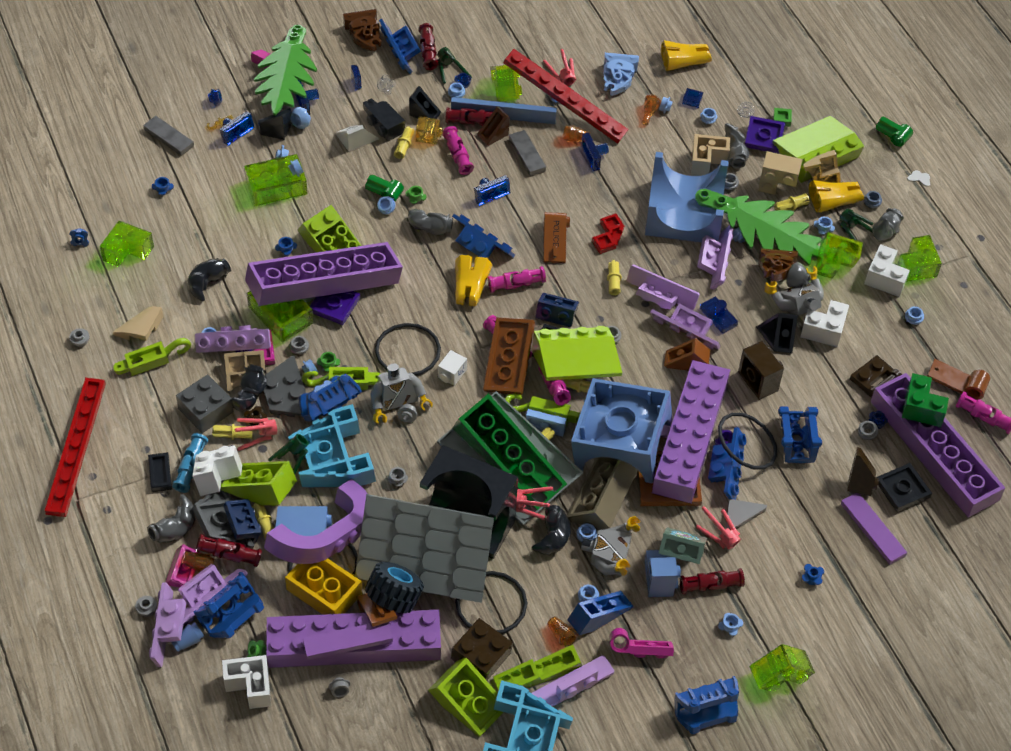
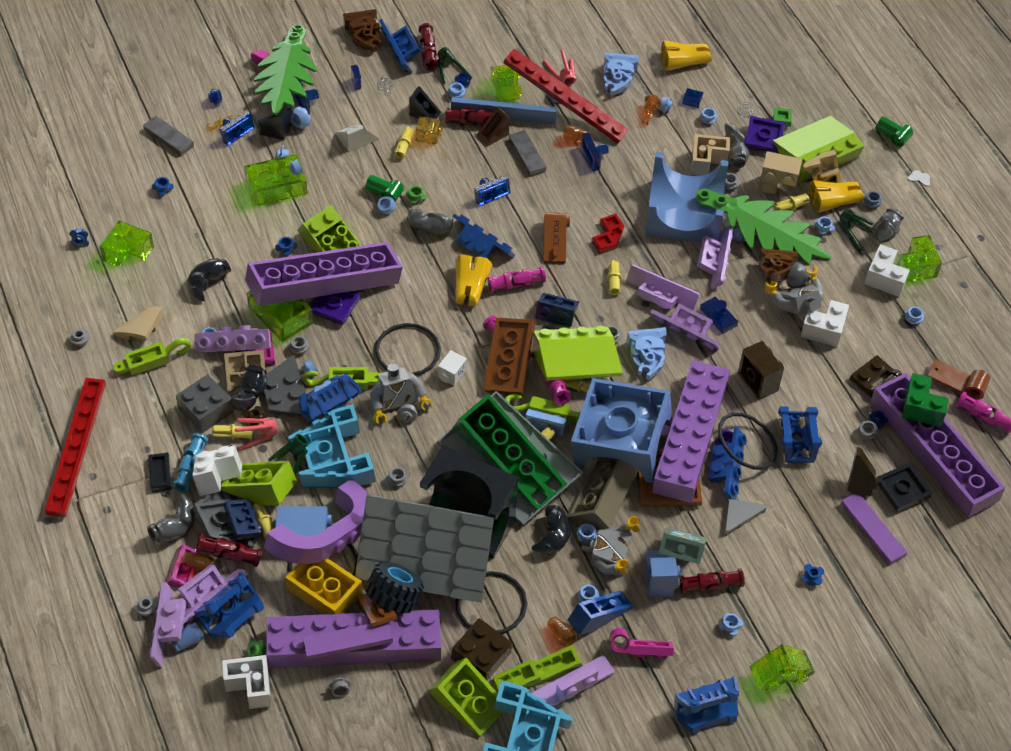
(328, 357): bright green plate -> none
(384, 119): black hinge -> none
(458, 150): dark pink piece -> none
(522, 501): coral plant -> none
(647, 349): none -> light blue piece
(683, 354): dark orange slope -> none
(728, 537): coral plant -> none
(779, 331): black slope -> none
(837, 251): clear neon green brick -> none

